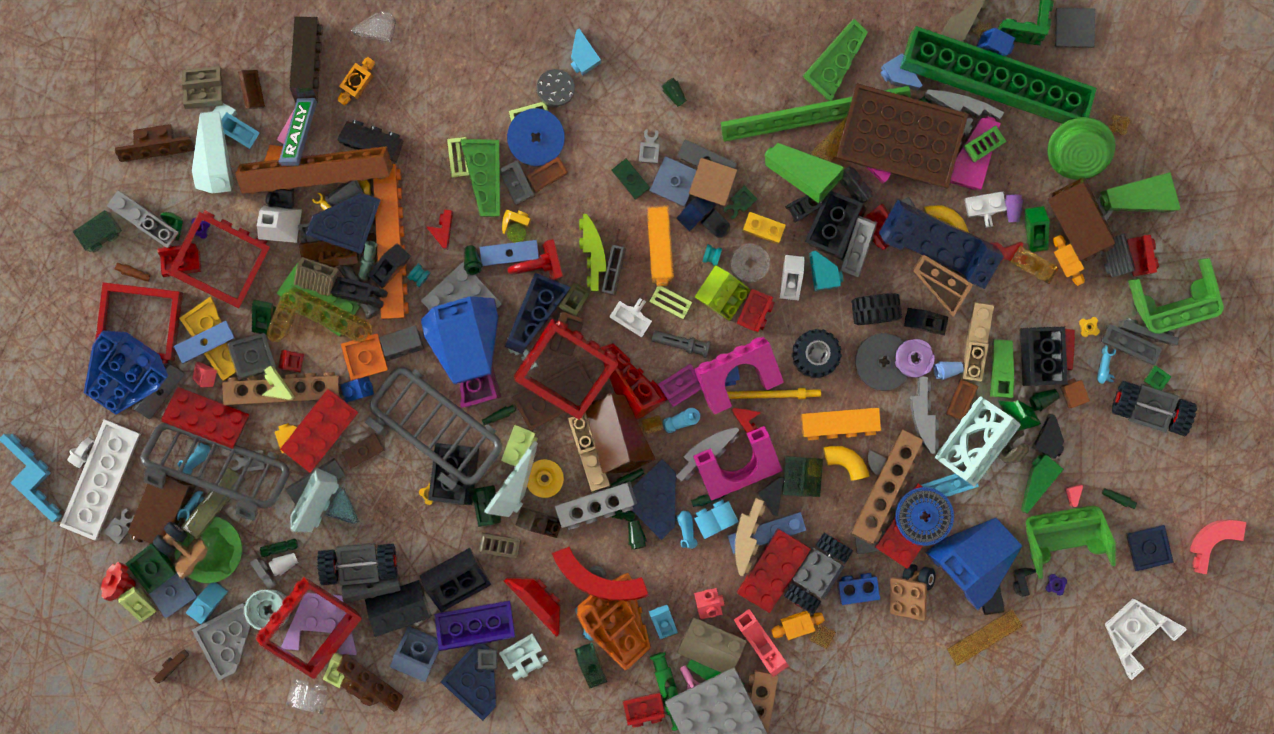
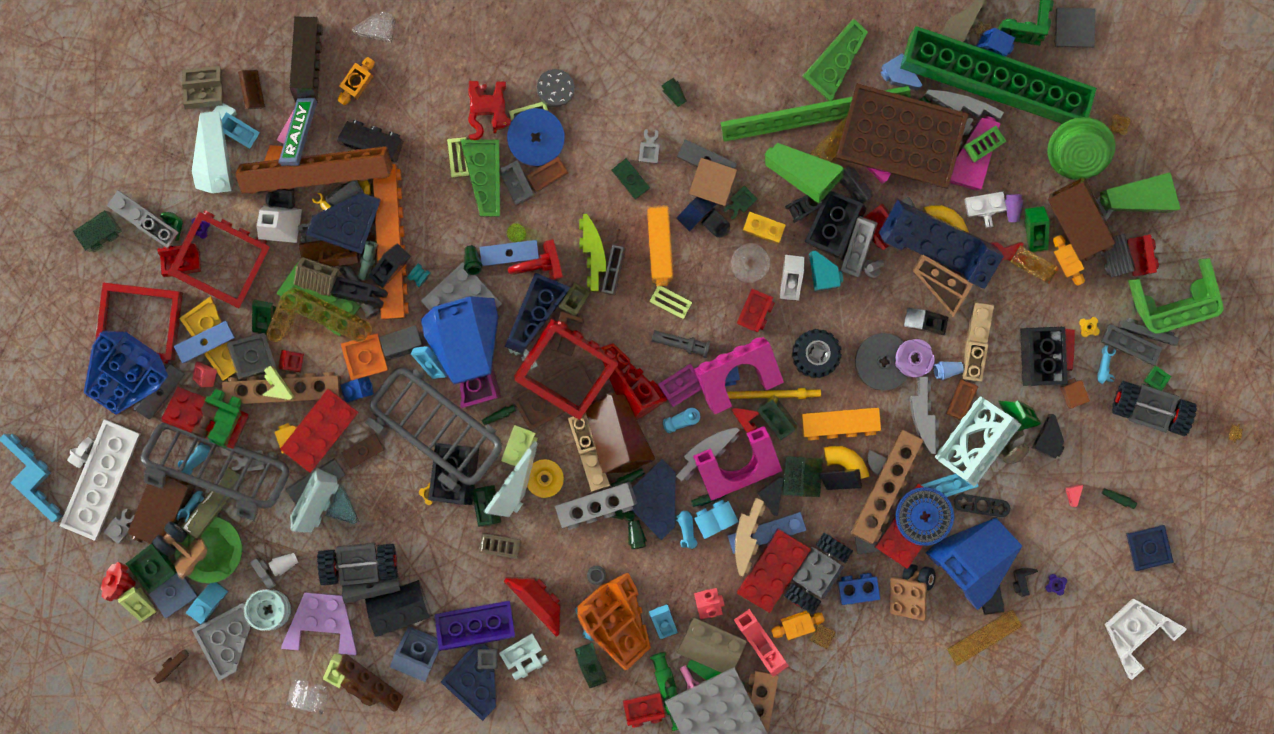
(132, 272): dark orange animal -> none
(153, 143): reddish brown bracket -> none
(222, 414): none -> green hips
(278, 547): dark green axle -> none
(329, 646): red window -> none
(429, 362): none -> medium azure slope
(442, 234): red slope -> none
(455, 580): black slope -> none
(487, 105): none -> red animal
(519, 217): yellow plate -> none
(538, 522): dark brown slope -> none
(583, 54): medium azure slope -> none
(595, 585): red tile -> none
(631, 317): white plate -> none
(652, 424): clear yellow slope -> none
(673, 181): sand blue plate -> none
(712, 255): teal wheel -> none
(722, 293): lime slope -> none
(777, 417): none -> clear green brick
(841, 479): none -> black slope
(873, 268): none -> light grey plate
(876, 309): black tyre -> none
(997, 502): none -> black beam
(1002, 369): bright green slope -> none
(1040, 478): green slope -> none
(1043, 399): dark green cone -> none
(1069, 530): bright green windscreen -> none
(1211, 535): coral arch -> none
(1235, 433): none -> clear yellow plate

